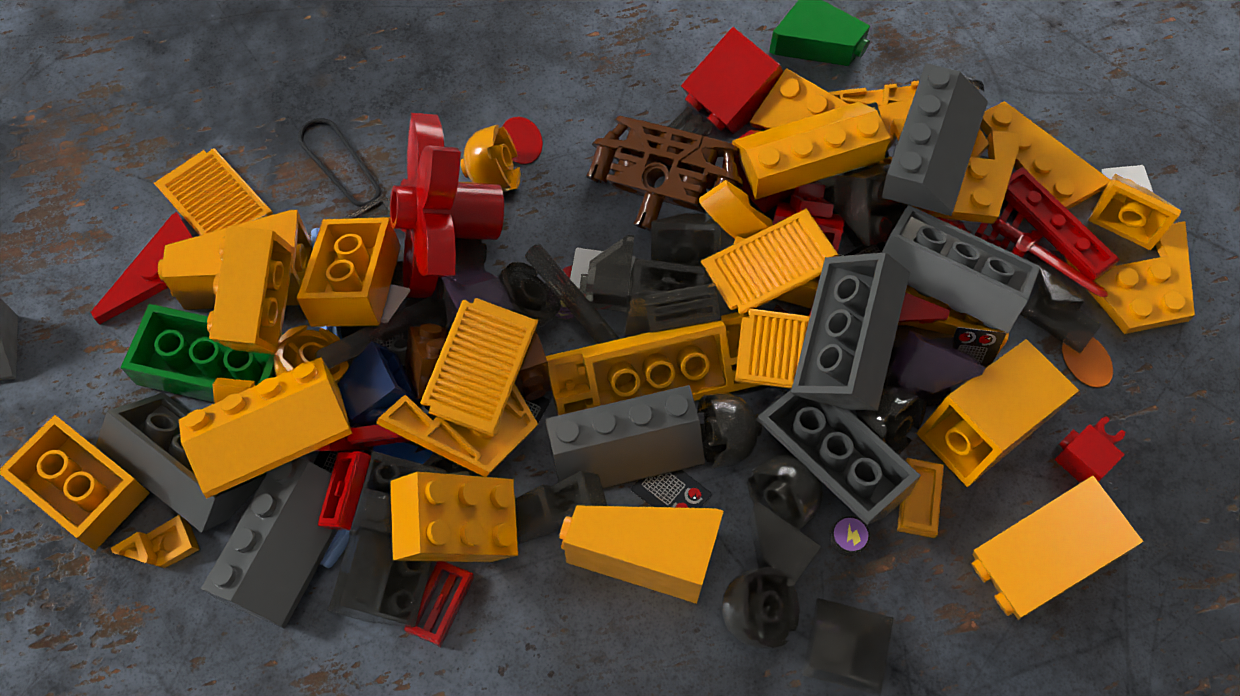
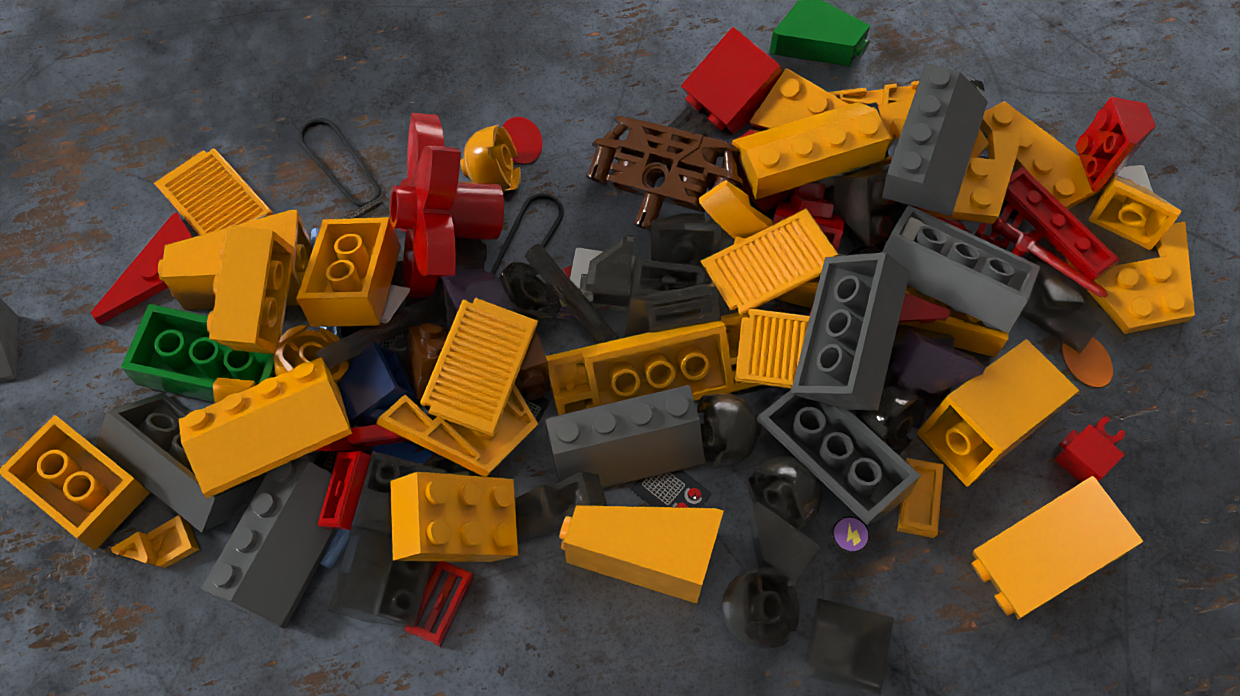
(518, 219): none -> black piece
(979, 343): black sticker -> none
(1113, 139): none -> red slope

